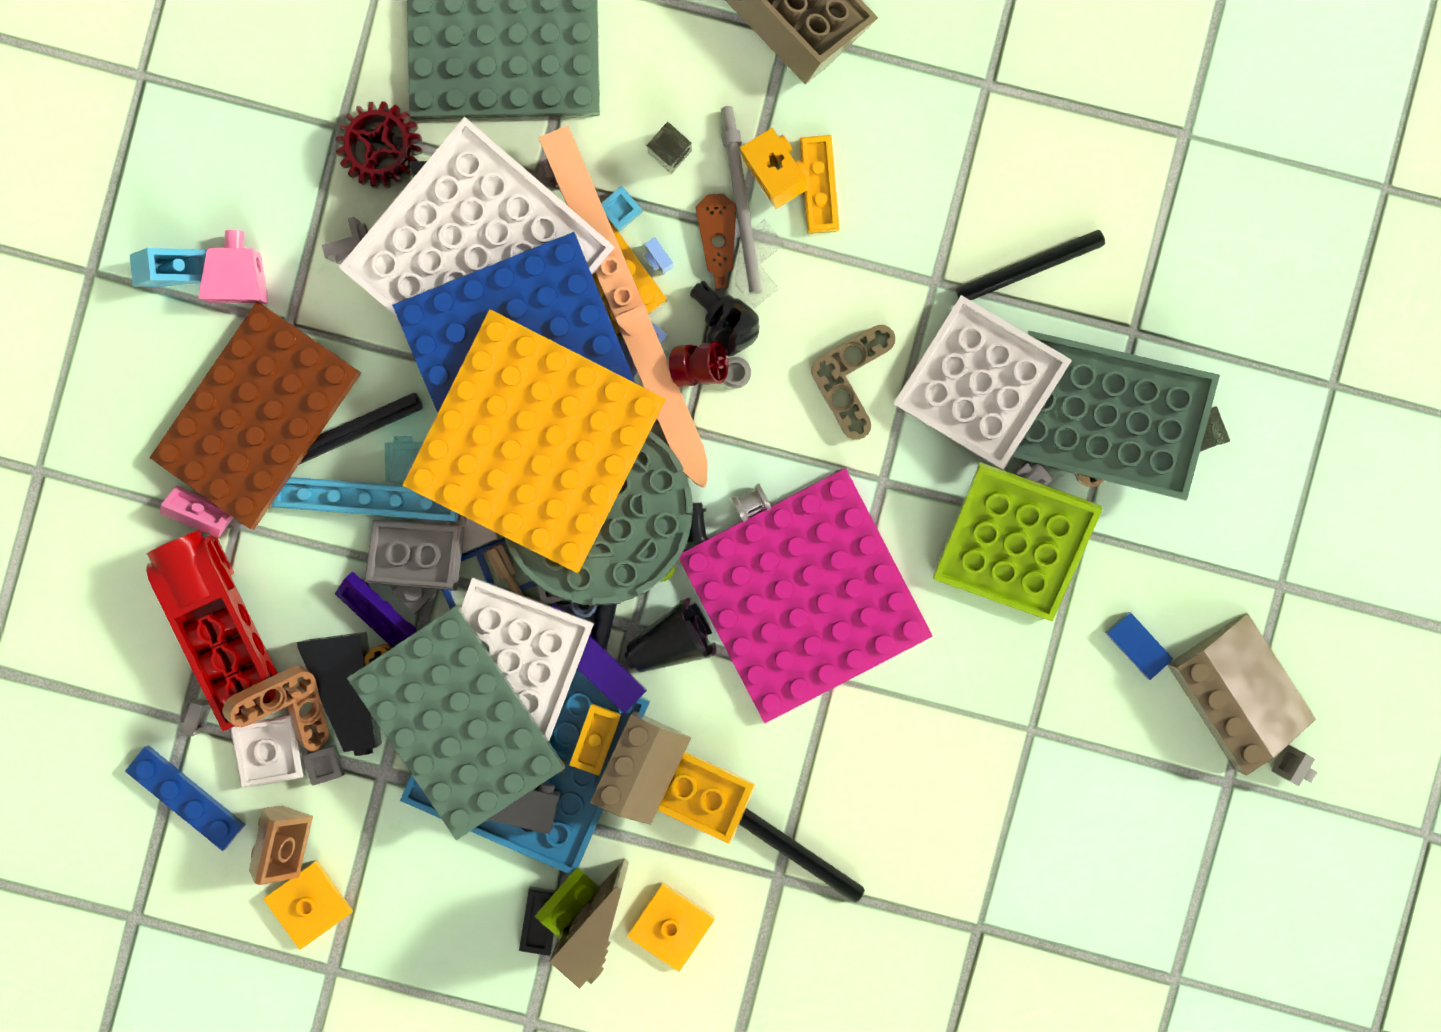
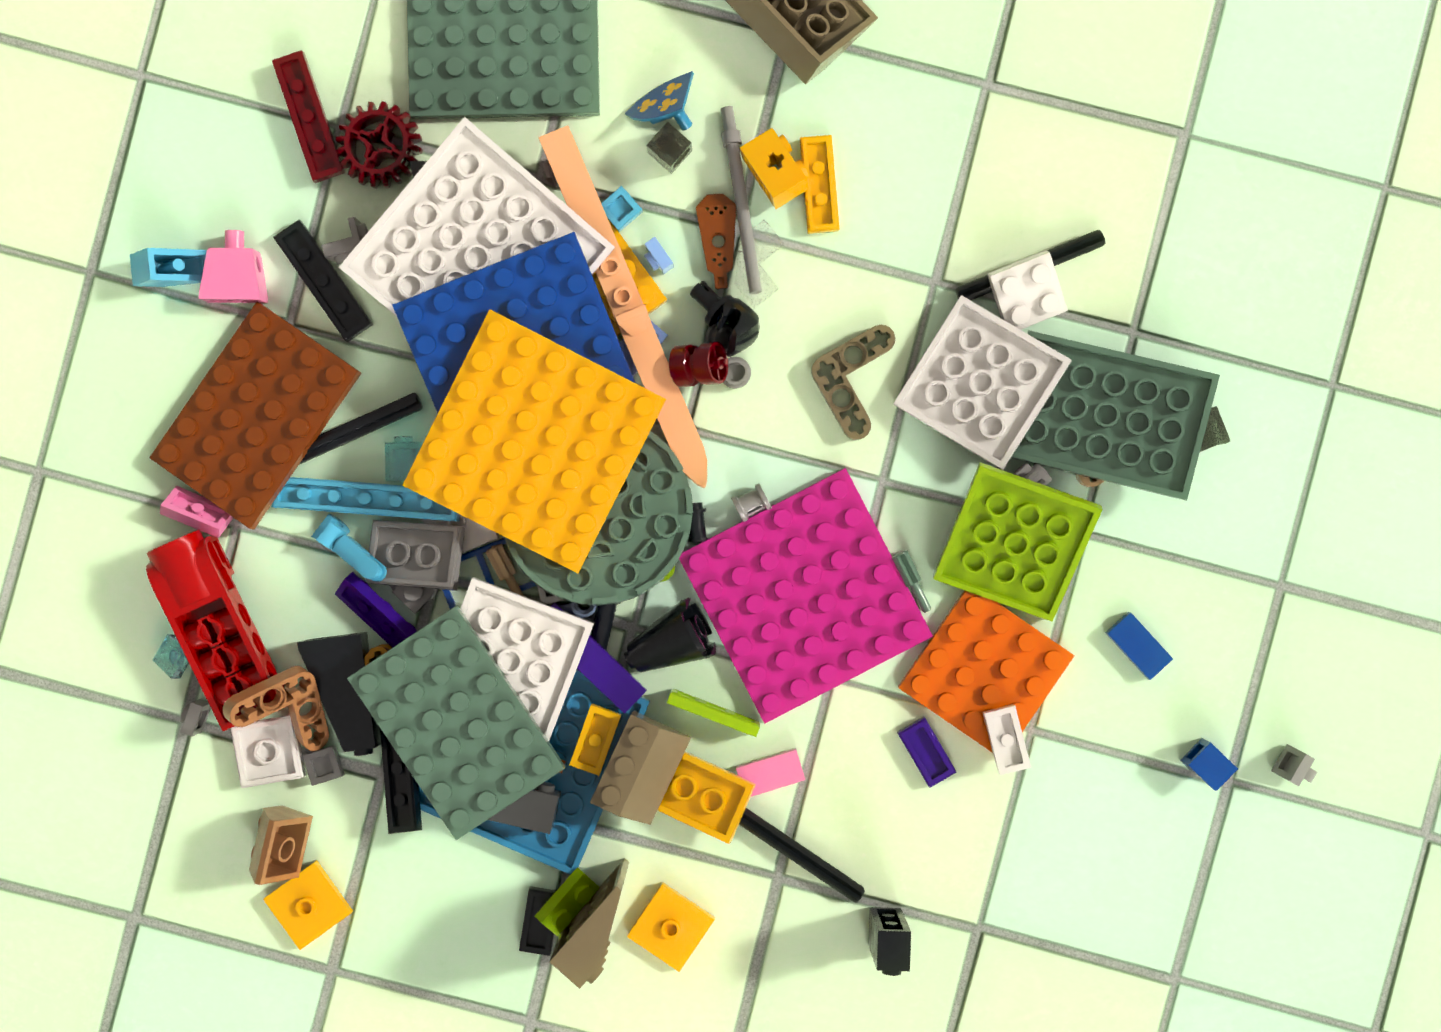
(171, 657): none -> clear light blue plate
(185, 797): blue plate -> none
(308, 116): none -> dark red plate
(323, 280): none -> black tile
(333, 535): none -> medium azure piece
(400, 792): none -> black tile
(665, 103): none -> shield
(714, 712): none -> lime tile
(773, 771): none -> bright pink tile
(889, 940): none -> black brick
(911, 578): none -> sand green axle
(926, 752): none -> dark purple tile
(983, 662): none -> orange plate
(1006, 739): none -> white plate
(1028, 291): none -> white plate
(1209, 764): none -> blue panel
(1242, 694): slope -> none

